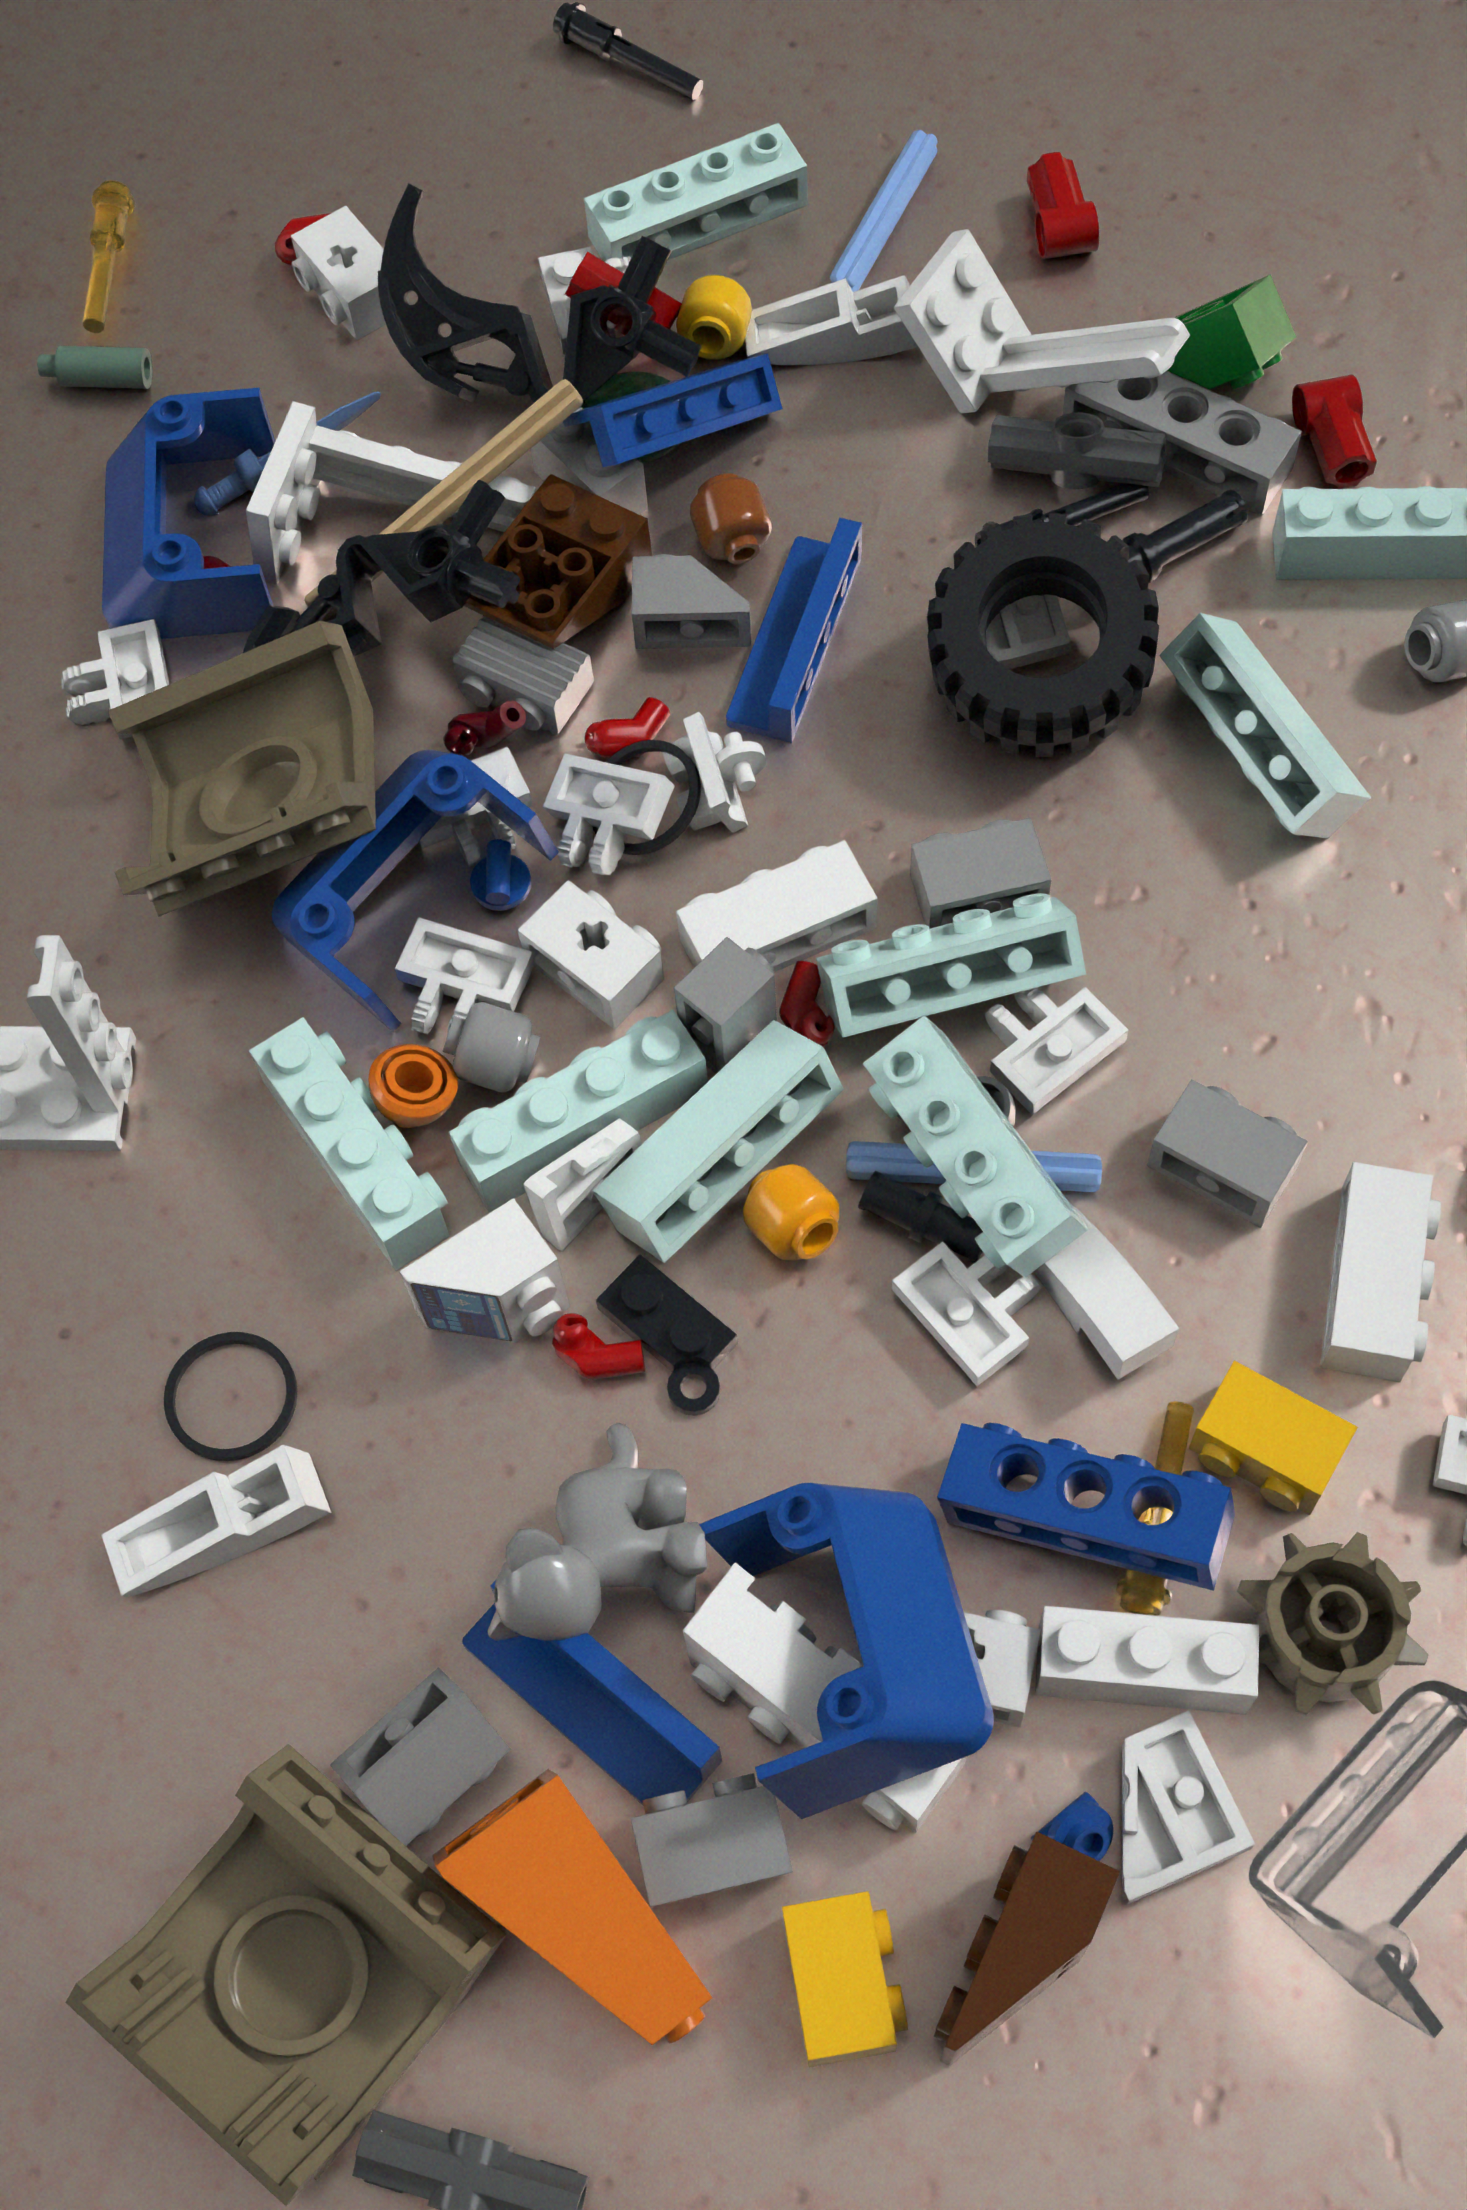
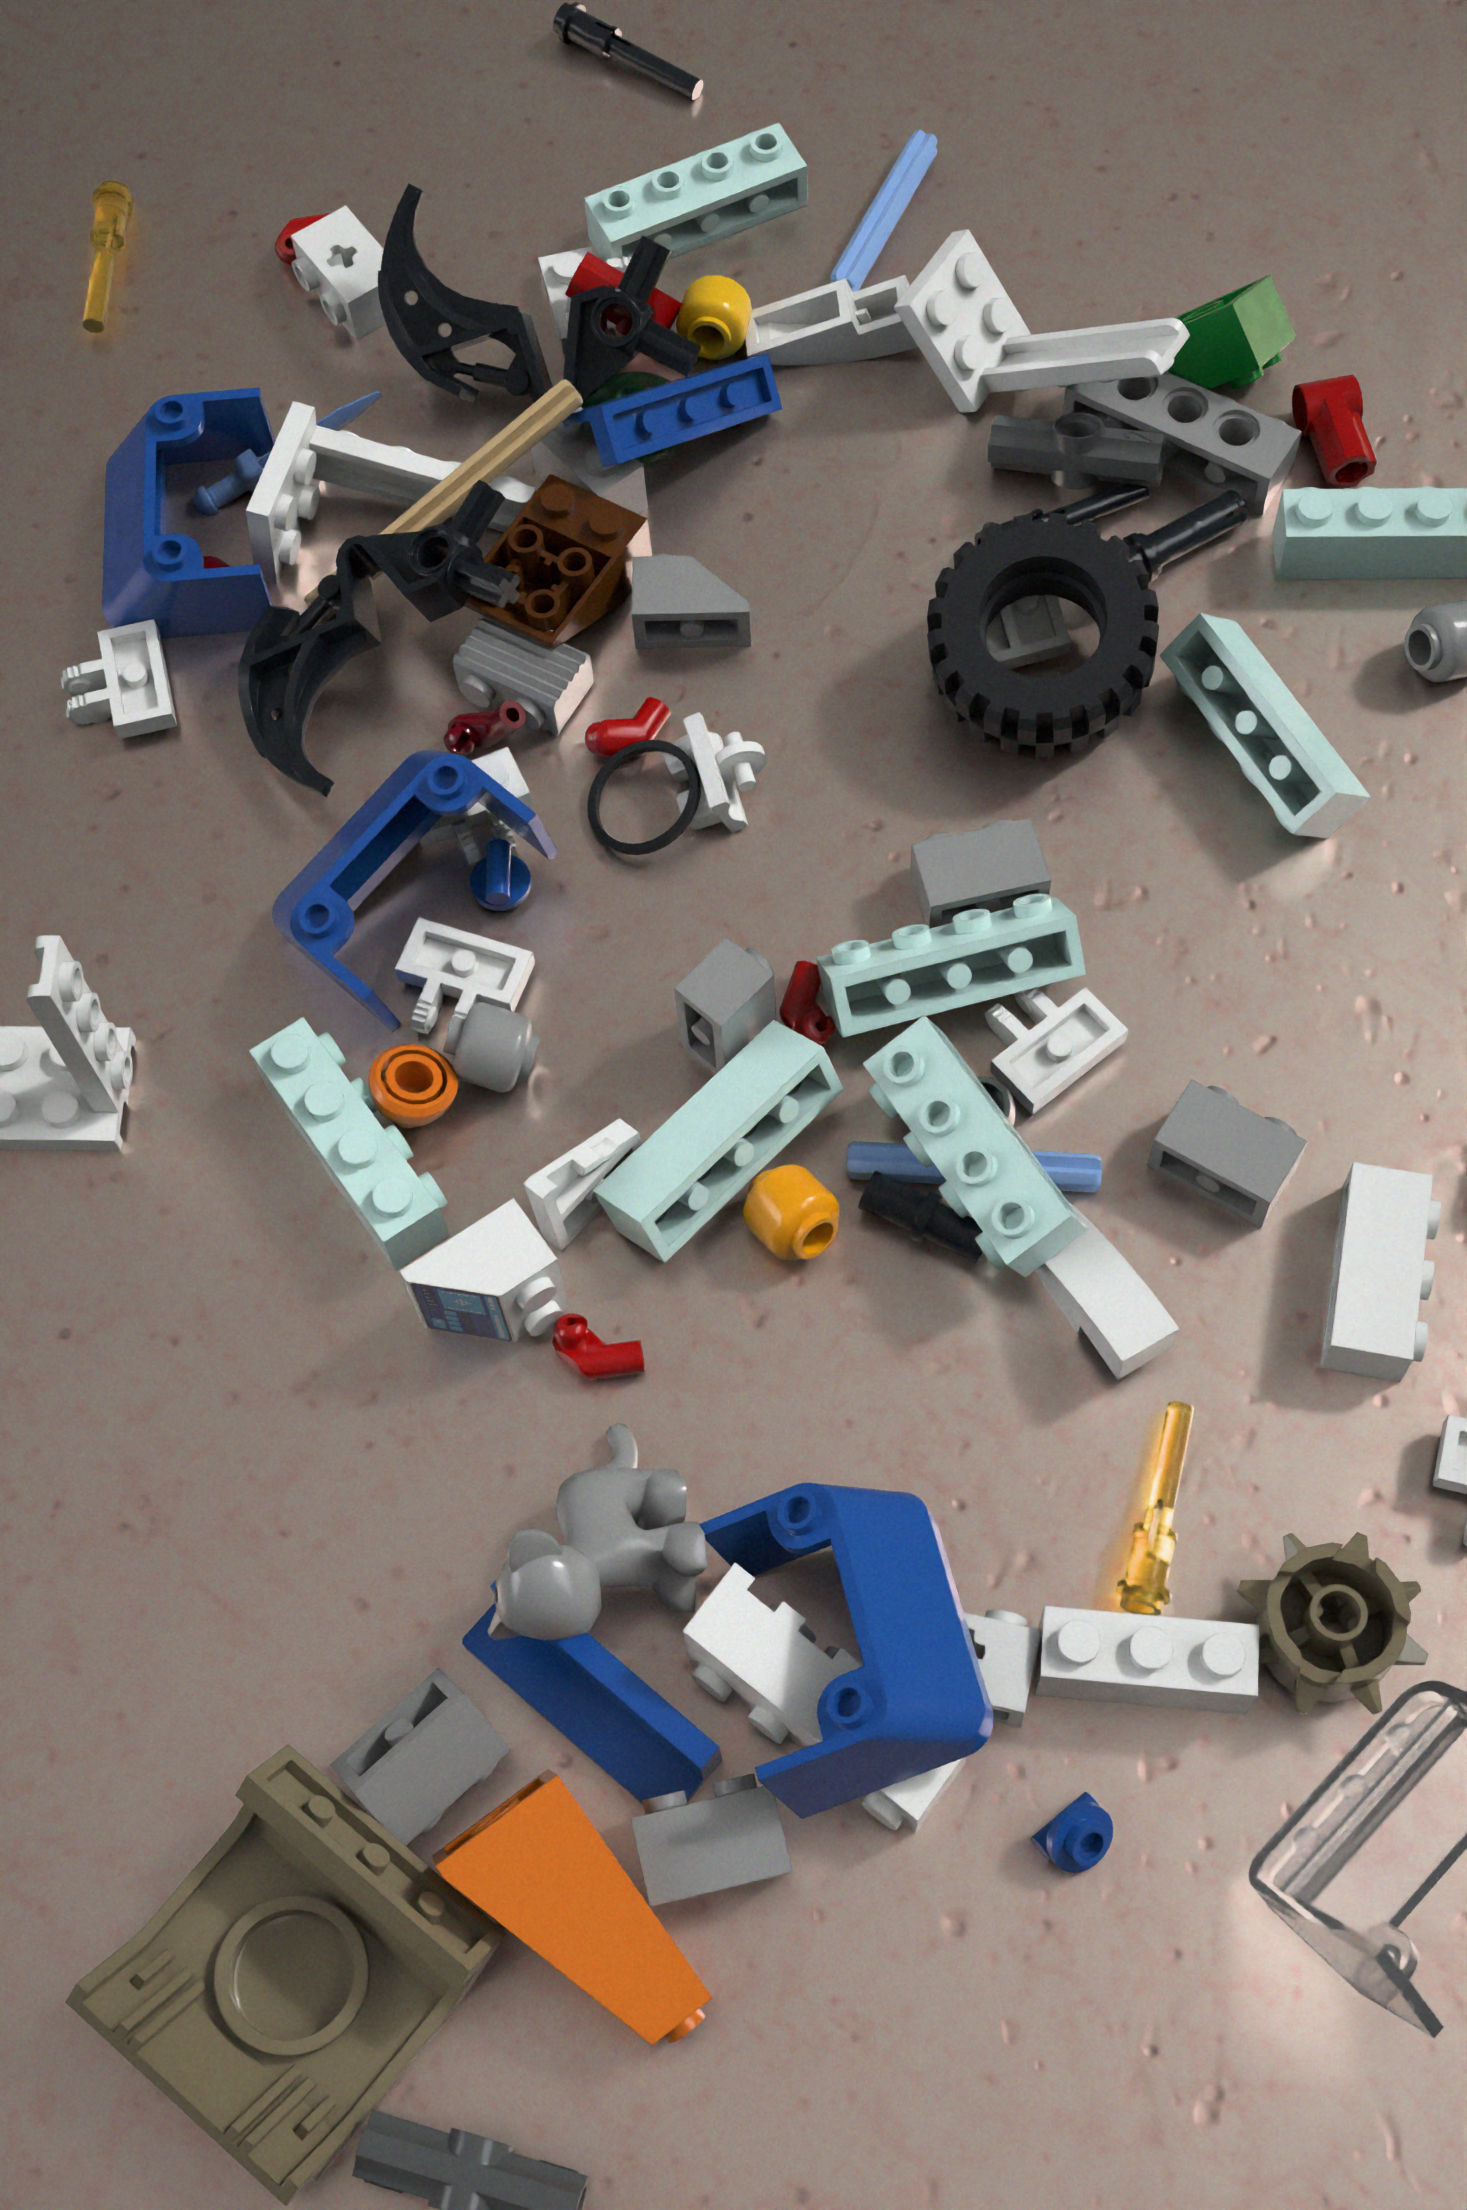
(98, 367): sand green cylinder -> none
(205, 1346): black piece -> none
(216, 1521): white slope -> none
(252, 765): dark tan panel -> none
(593, 953): white brick -> none
(604, 797): white hinge -> none
(629, 1079): light aqua brick -> none
(670, 1329): black hinge -> none
(730, 518): dark orange head -> none
(785, 910): white brick -> none
(796, 634): blue panel -> none
(841, 1978): yellow brick -> none
(963, 1313): white hinge -> none
(1044, 1930): reddish brown slope -> none
(1062, 219): red piece -> none
(1174, 1809): white wing -> none
(1181, 1549): blue brick -> none
(1271, 1439): yellow brick -> none

